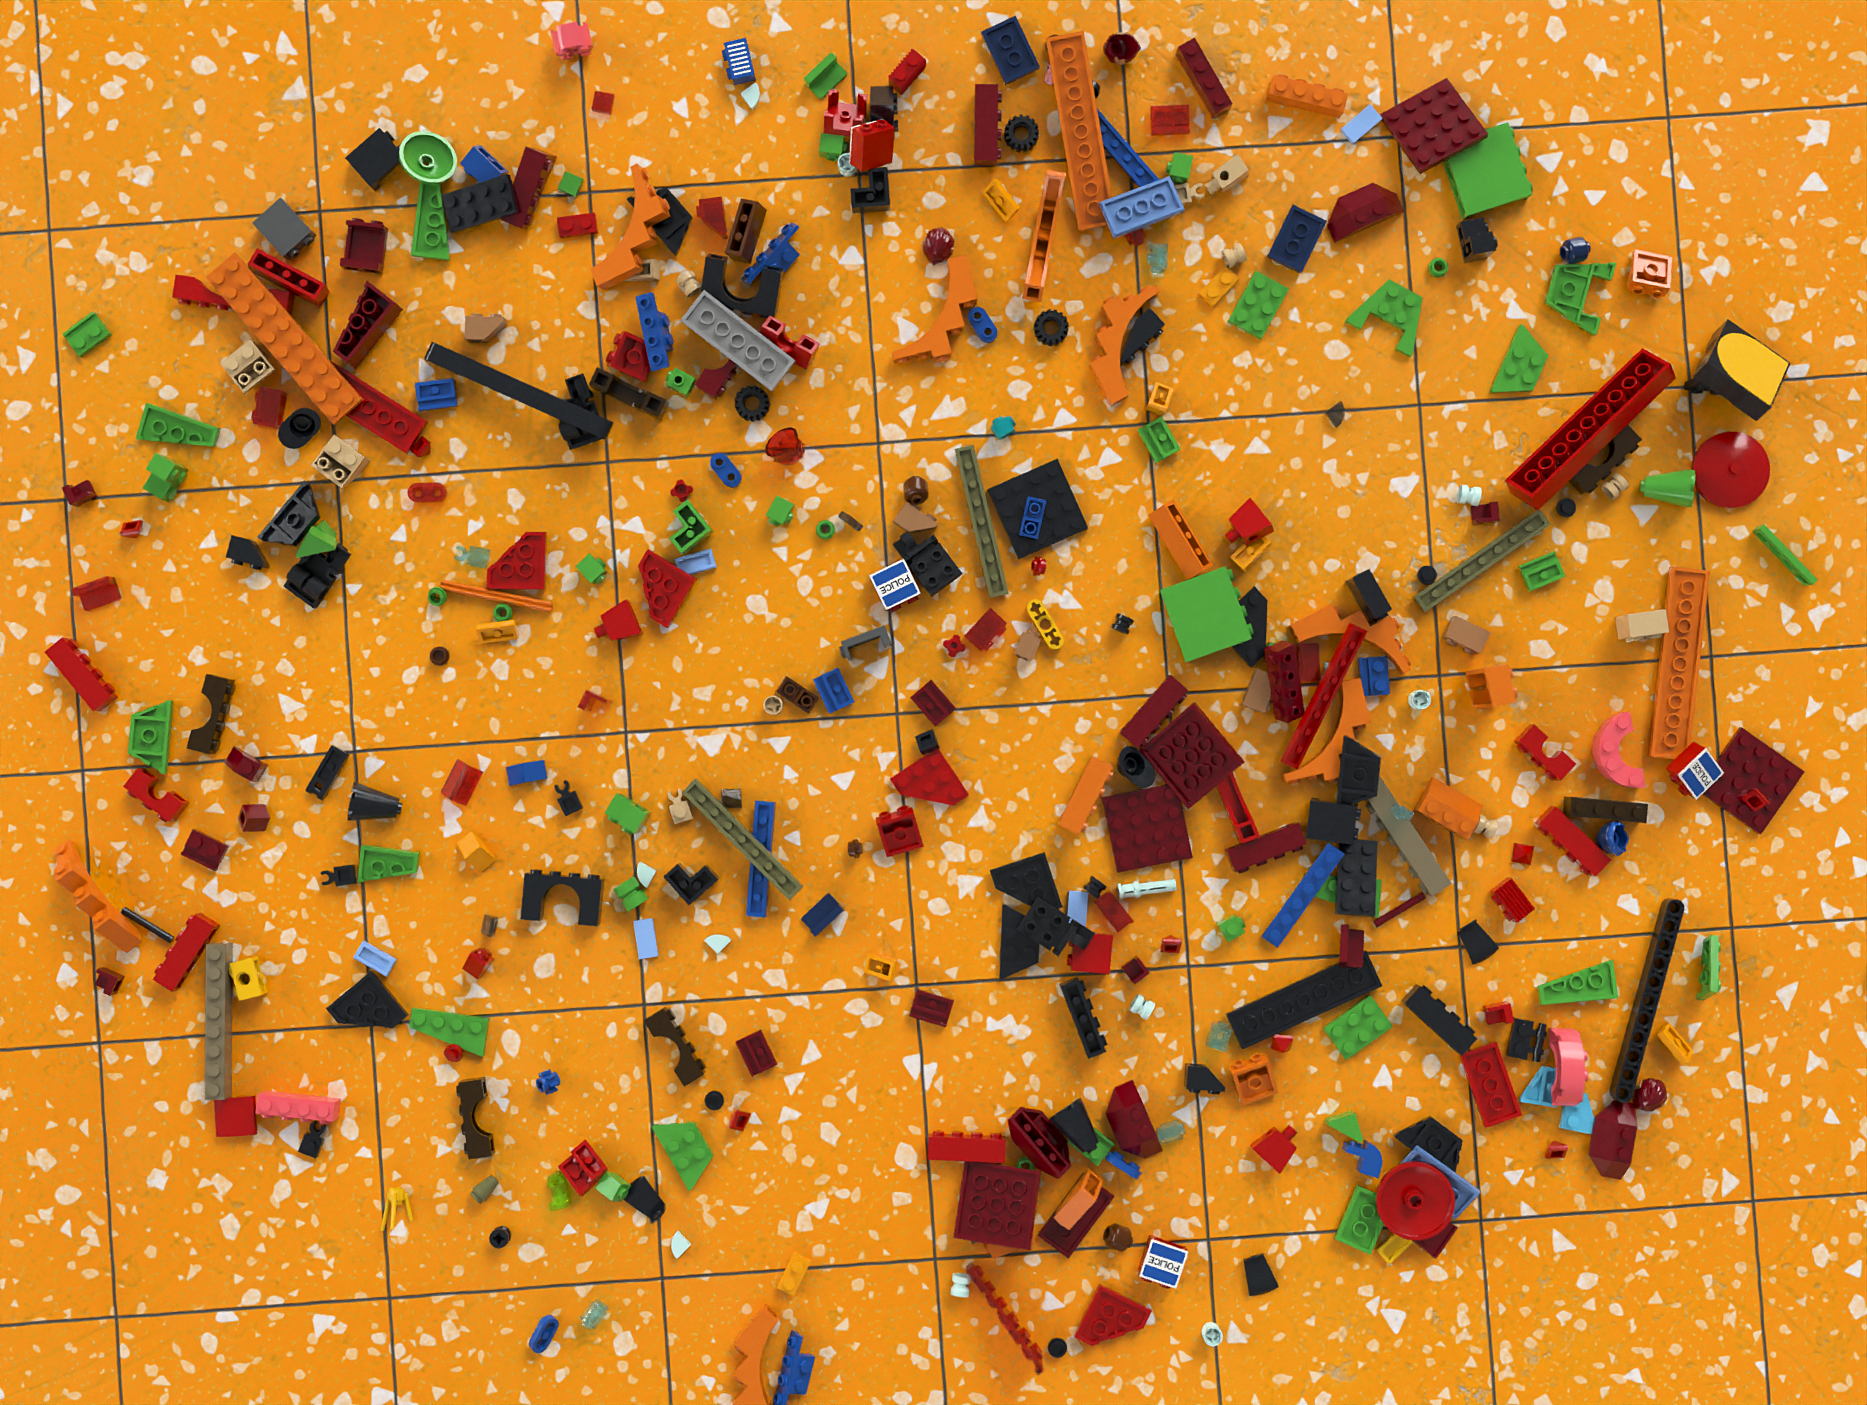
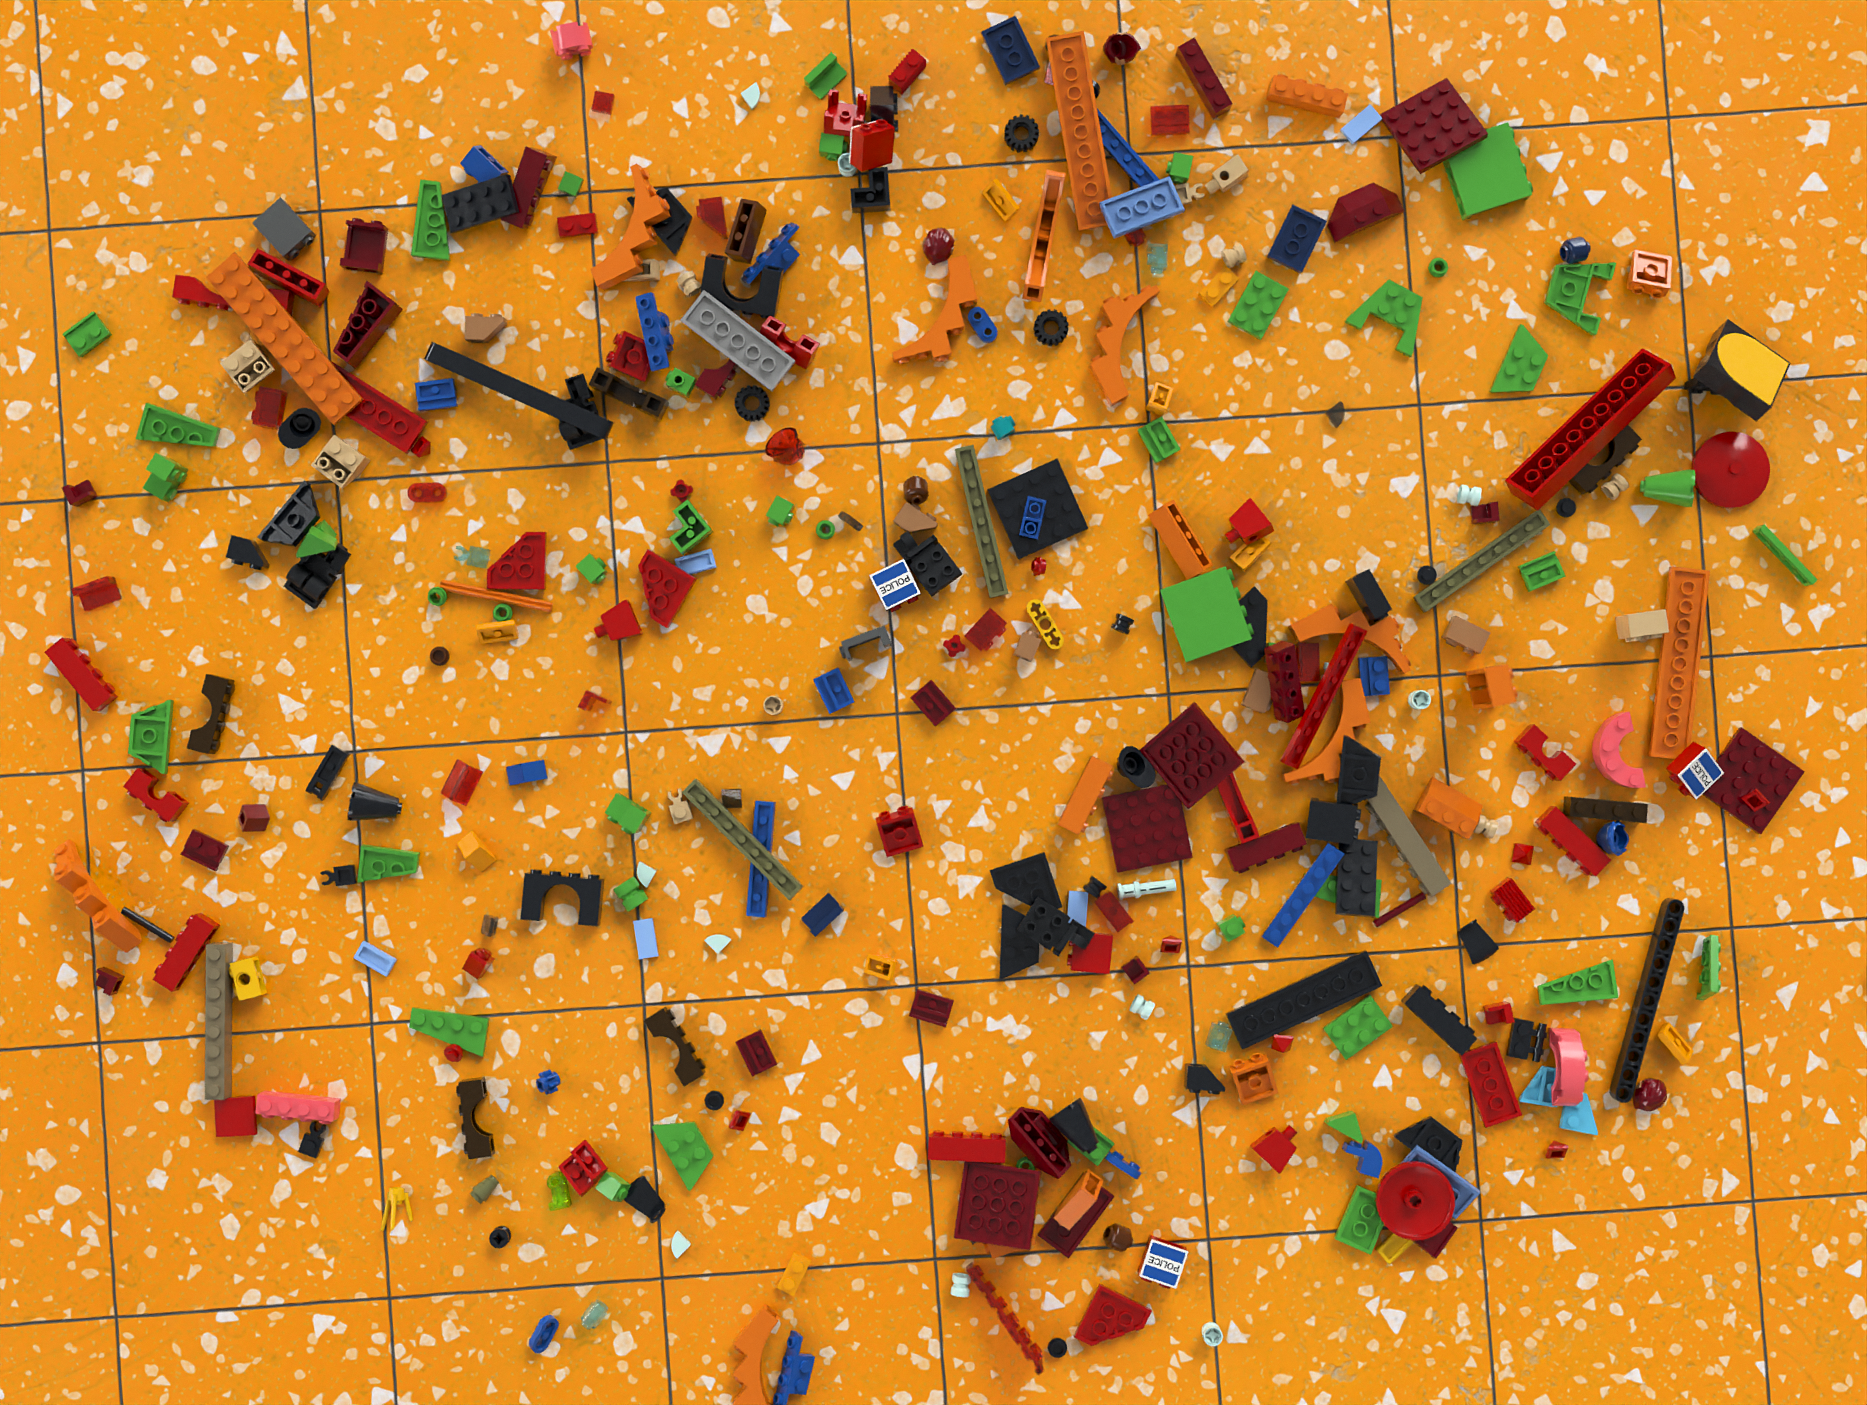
(131, 529): red slope -> none
(245, 765): dark red slope -> none
(368, 1005): black plate -> none
(375, 158): black panel -> none
(429, 149): bright green dish -> none
(569, 801): black plate -> none
(690, 886): black brick -> none
(725, 470): blue plate -> none
(739, 61): blue brick -> none
(797, 694): reddish brown slope -> none
(855, 848): reddish brown plate -> none
(927, 742): black plate -> none
(930, 780): red plate -> none
(986, 125): dark red brick -> none
(1085, 1023): black brick -> none
(1131, 1122): dark red wedge -> none
(1143, 330): black slope -> none
(1151, 713): dark red brick -> none
(1170, 1132): clear light blue brick -> none
(1259, 1275): black piece -> none
(1351, 947): dark red panel -> none
(1401, 812): clear light blue plate -> none
(1476, 240): black brick -> none
(1613, 1139): dark red wedge -> none

